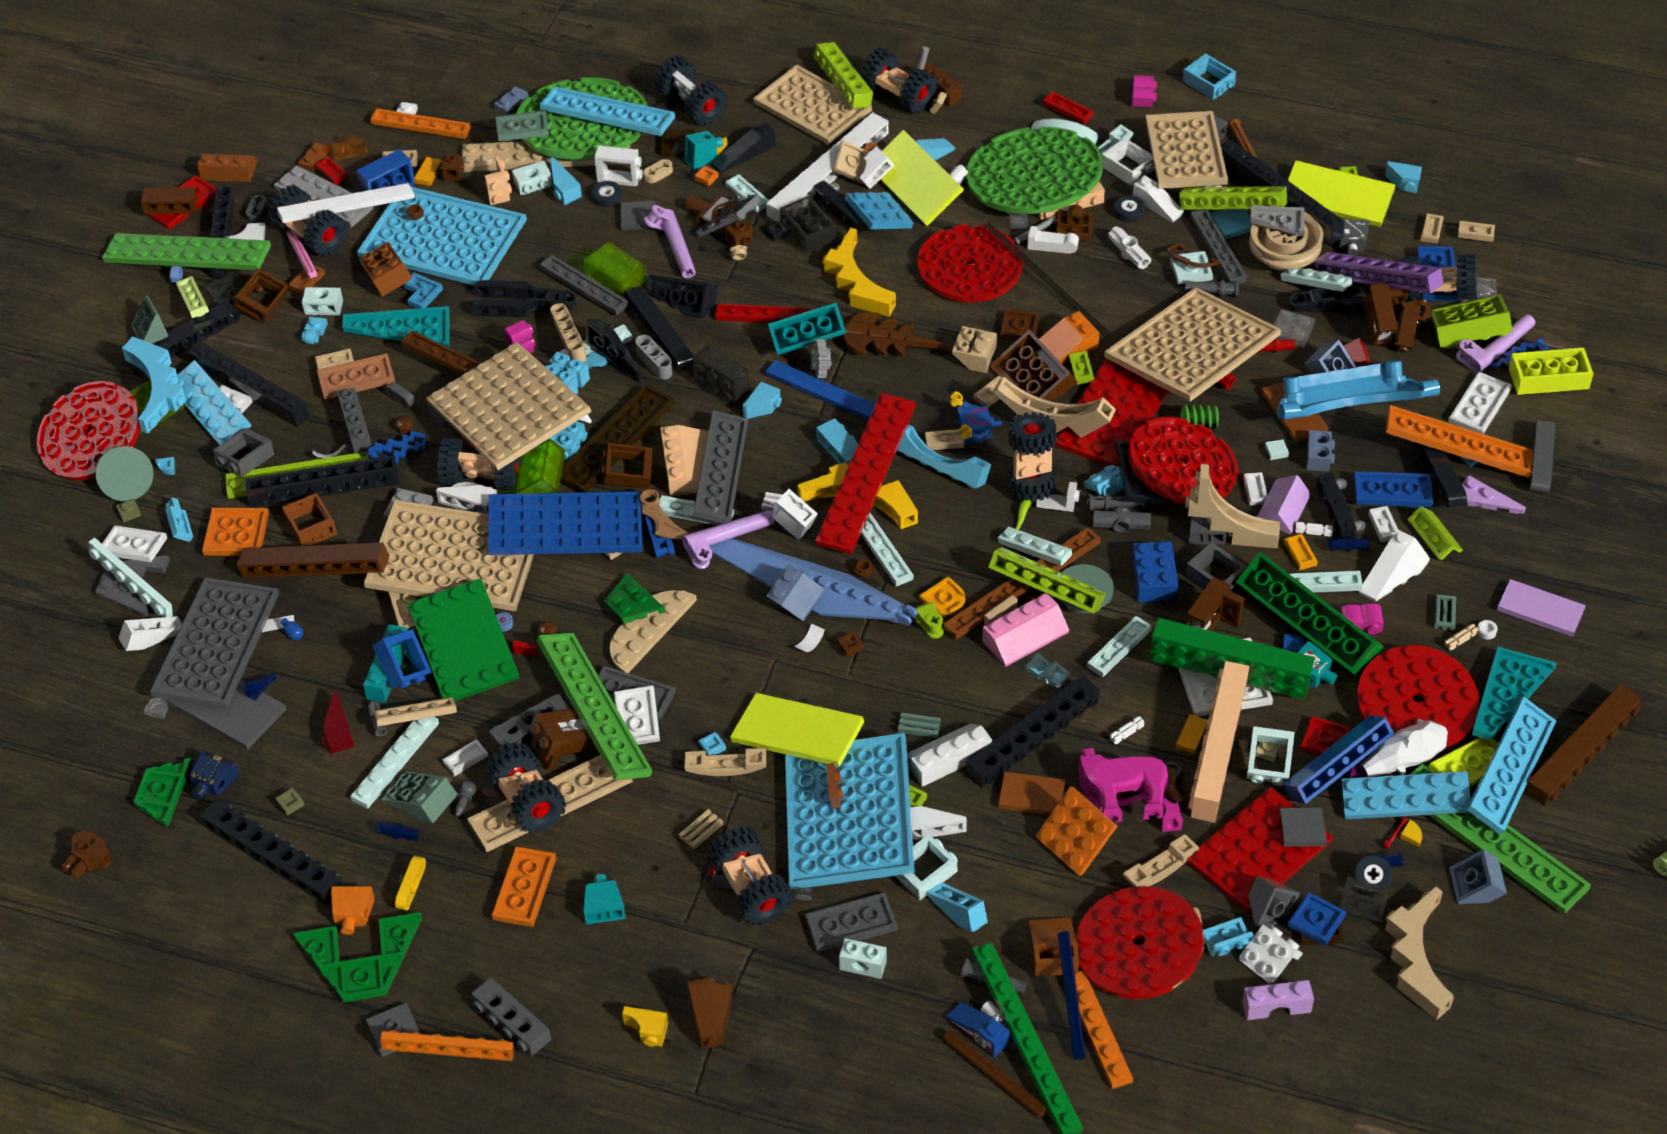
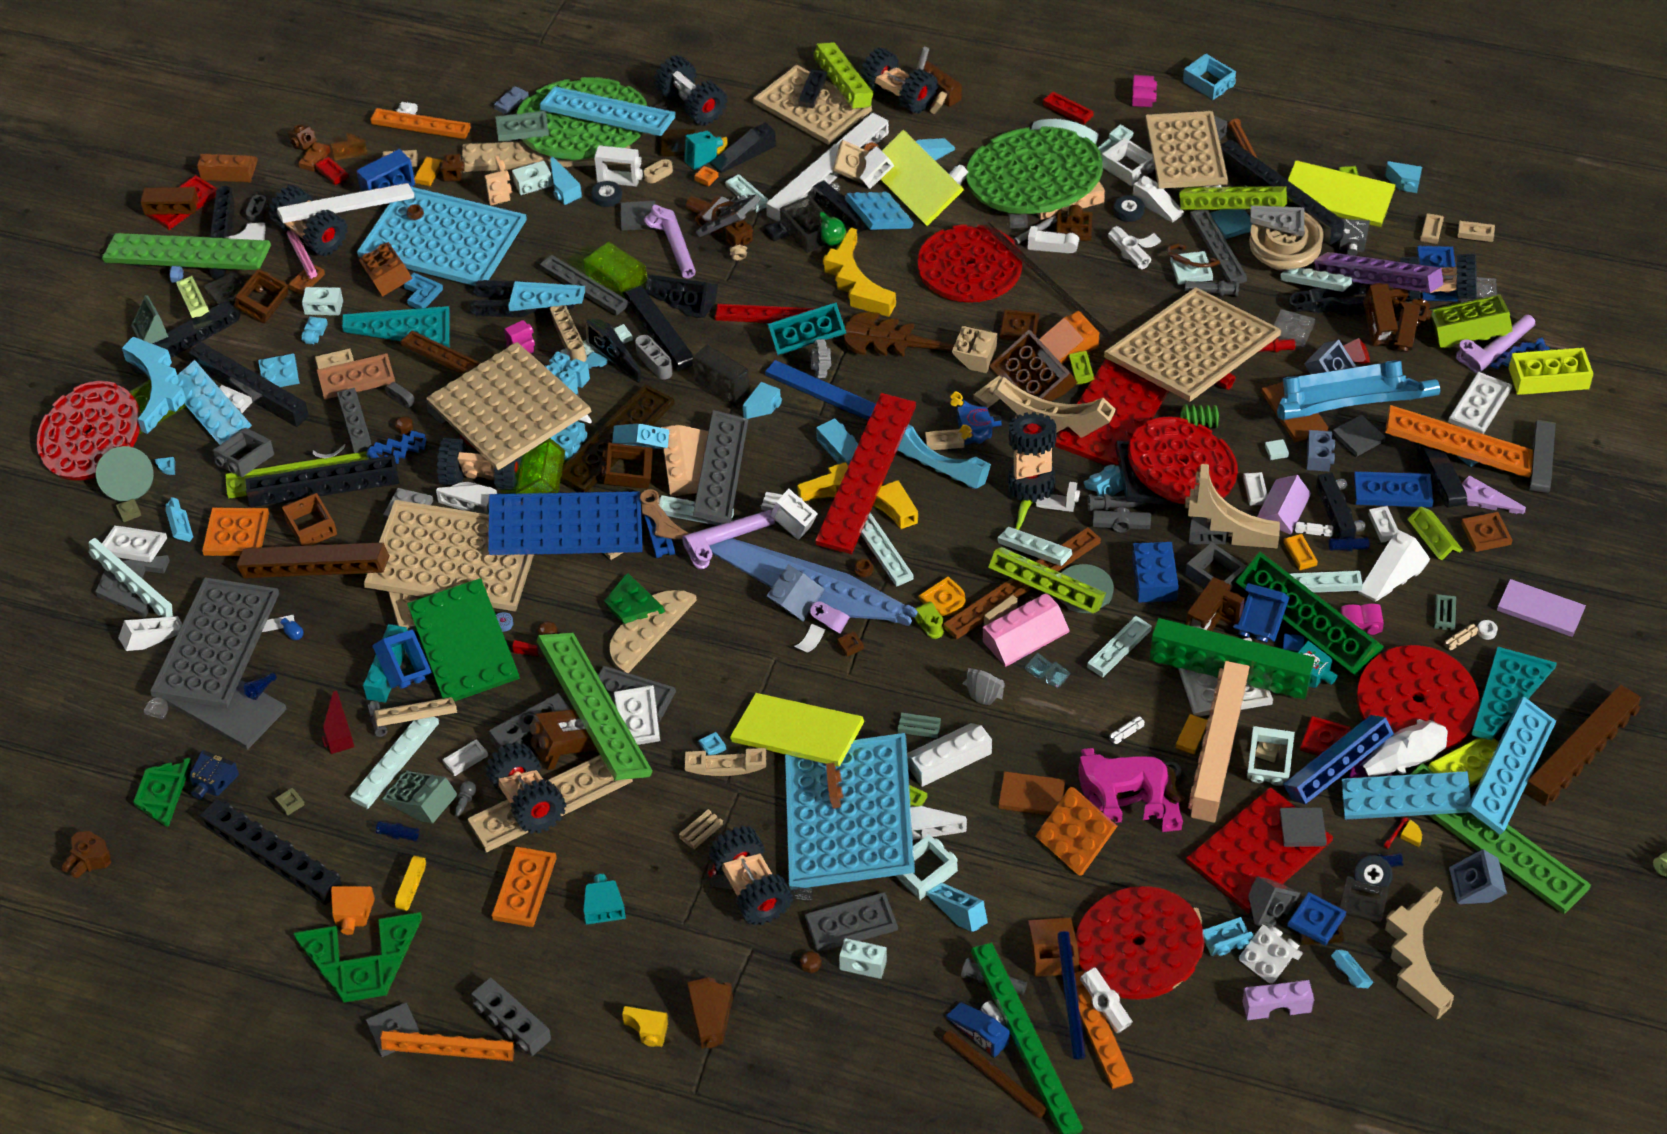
(280, 370): none -> medium azure plate
(302, 137): none -> reddish brown brick
(320, 189): light grey plate -> none
(540, 295): none -> medium azure wing
(641, 435): none -> medium azure window
(810, 962): none -> reddish brown tile
(812, 89): none -> black plate
(831, 617): none -> lavender piece
(832, 230): none -> green hair
(983, 686): none -> light grey hair
(1032, 731): black brick -> none
(1098, 990): none -> white piece
(1149, 241): none -> white sticker
(1163, 864): tan slope -> none
(1262, 613): none -> blue panel
(1347, 964): none -> medium azure plate
(1359, 435): none -> dark grey tile
(1486, 531): none -> dark orange plate

